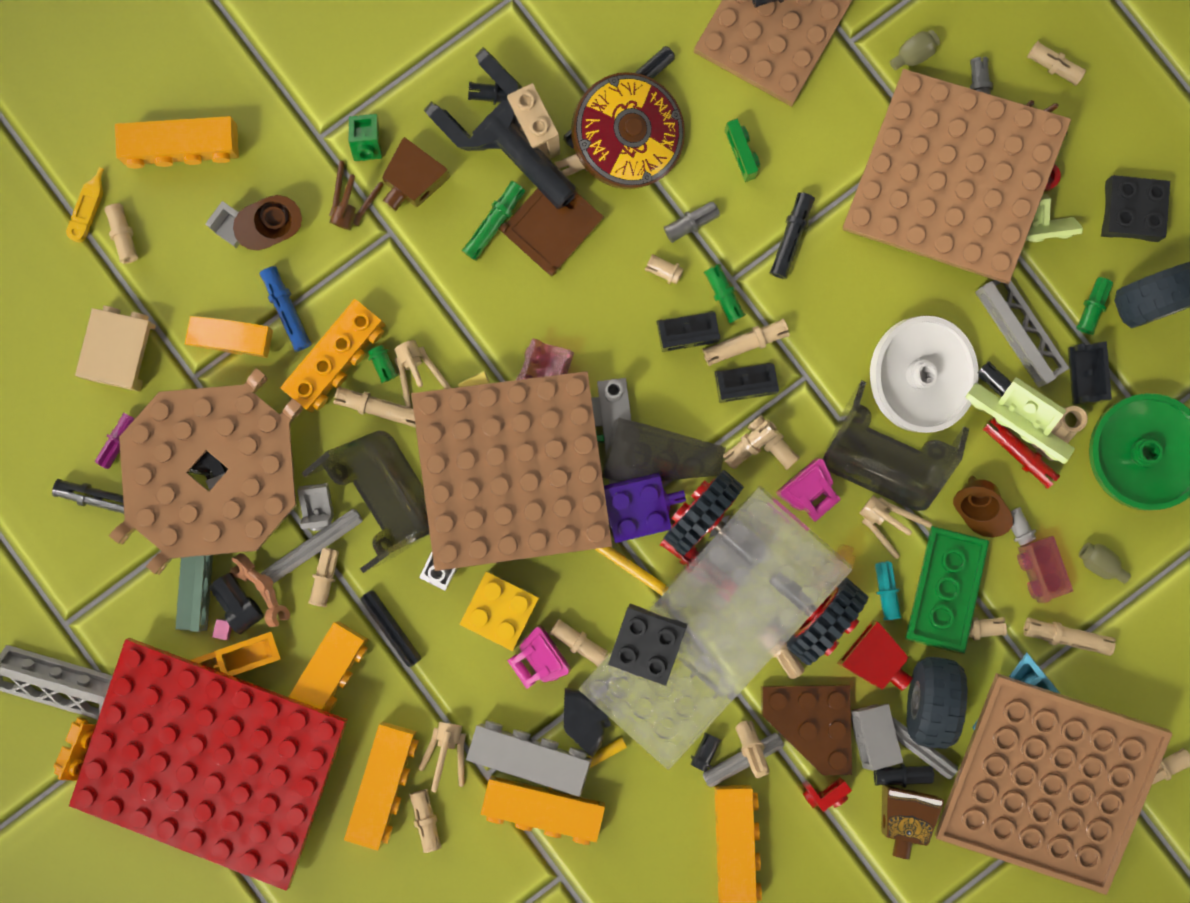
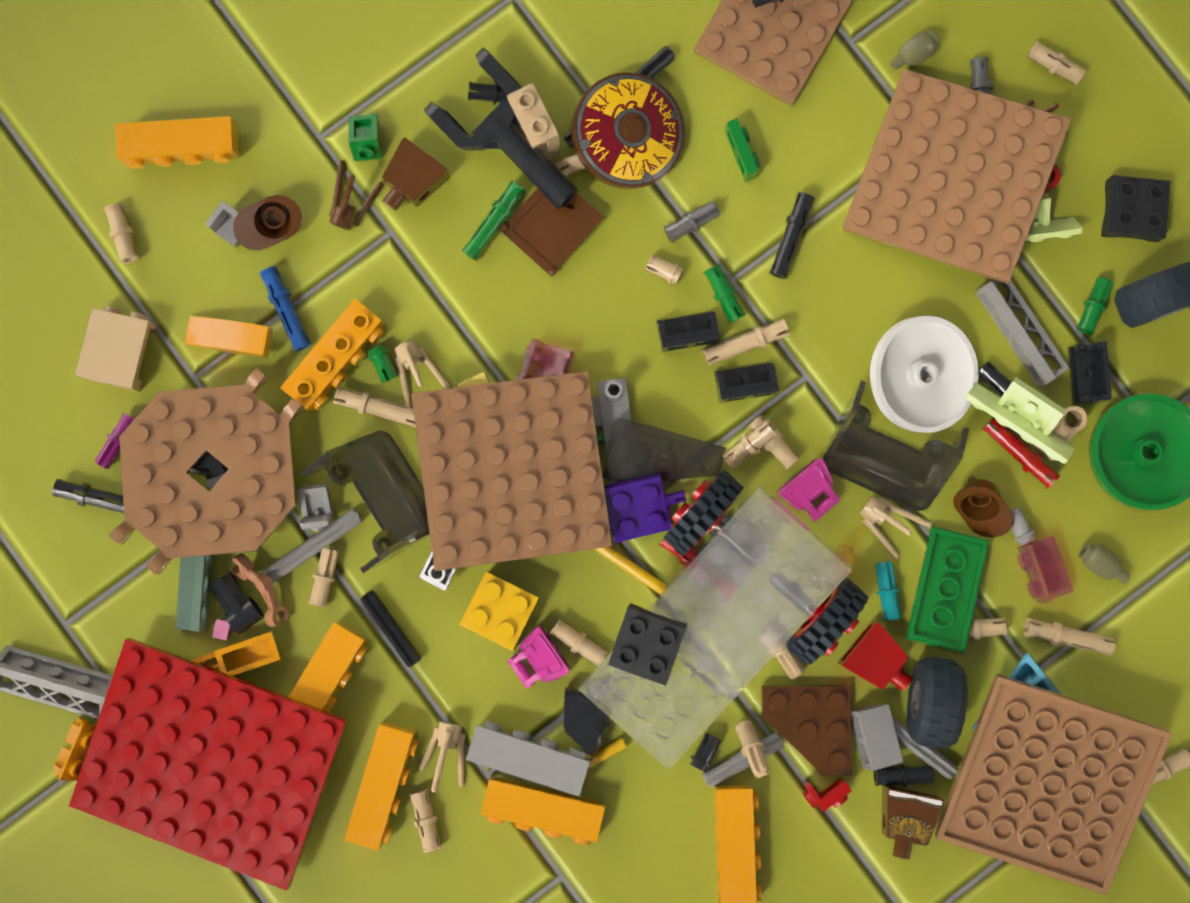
(85, 209): yellow piece -> none

